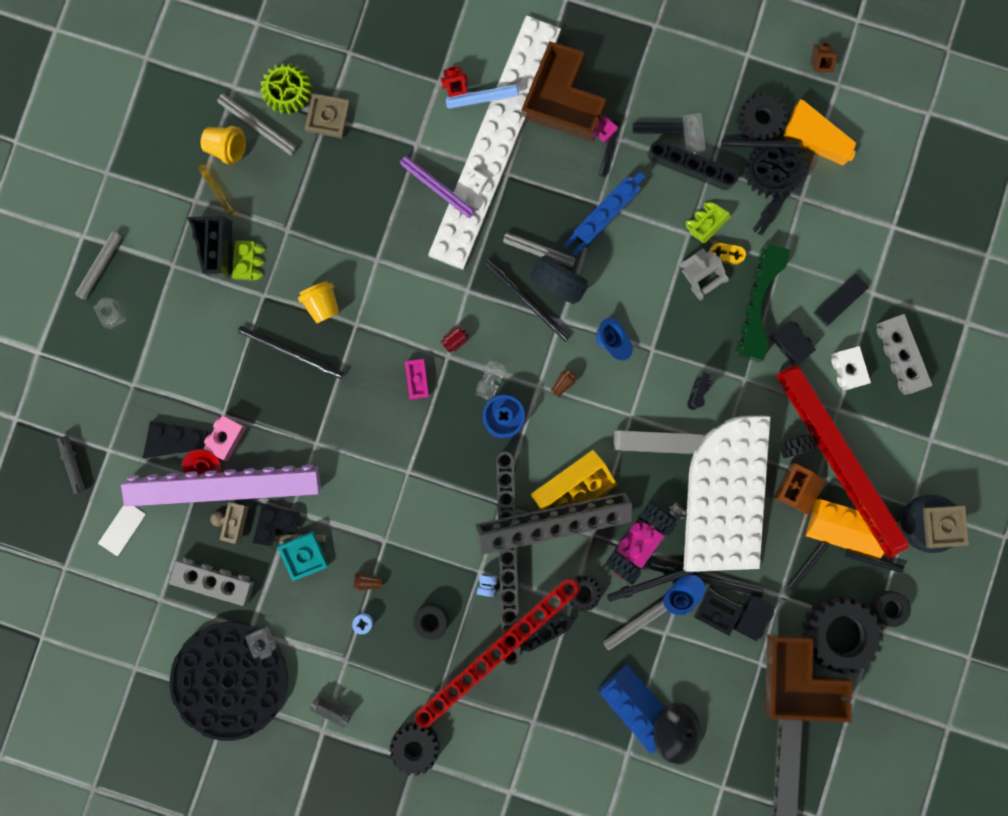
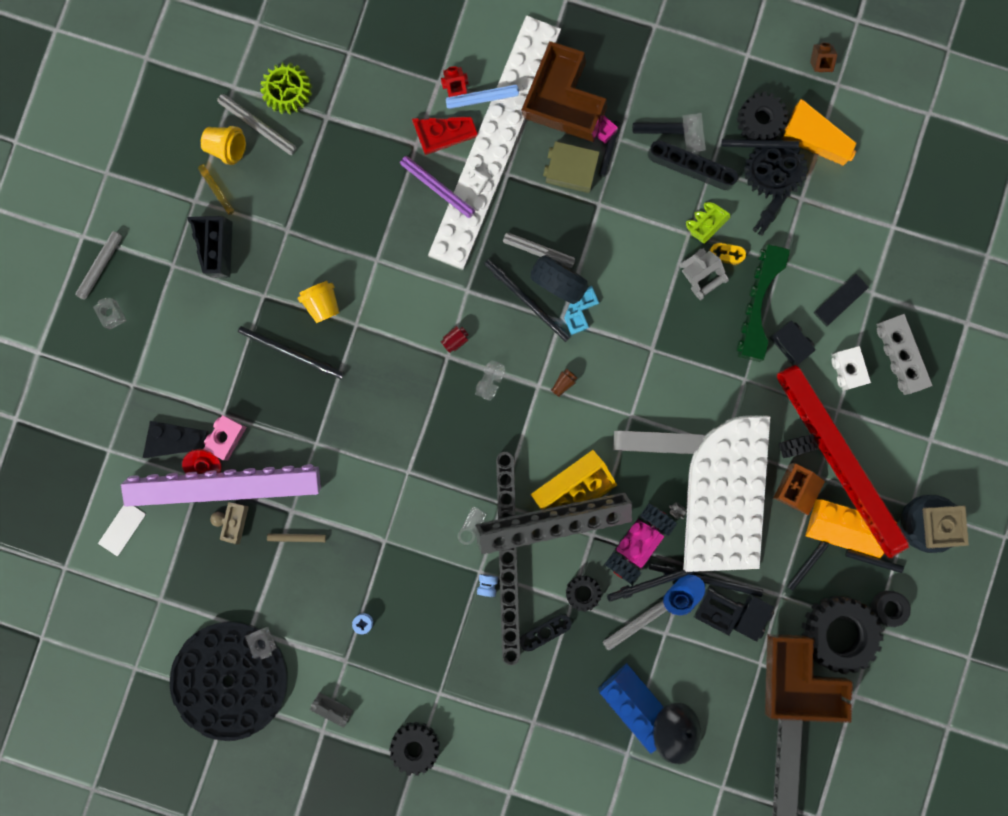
(68, 457): dark grey pin -> none
(182, 578): light grey brick -> none
(246, 261): lime plate -> none
(272, 520): black plate -> none
(303, 556): teal plate -> none
(327, 115): dark tan plate -> none
(366, 581): reddish brown cone -> none
(416, 379): dark pink plate -> none
(419, 627): black tyre -> none
(442, 133): none -> red wing
(474, 517): none -> clear piece
(490, 659): red beam -> none
(503, 405): blue wheel -> none
(571, 167): none -> olive brick
(574, 316): none -> medium azure tile
(605, 213): blue hinge -> none
(613, 338): blue piece -> none
(700, 385): black plate -> none

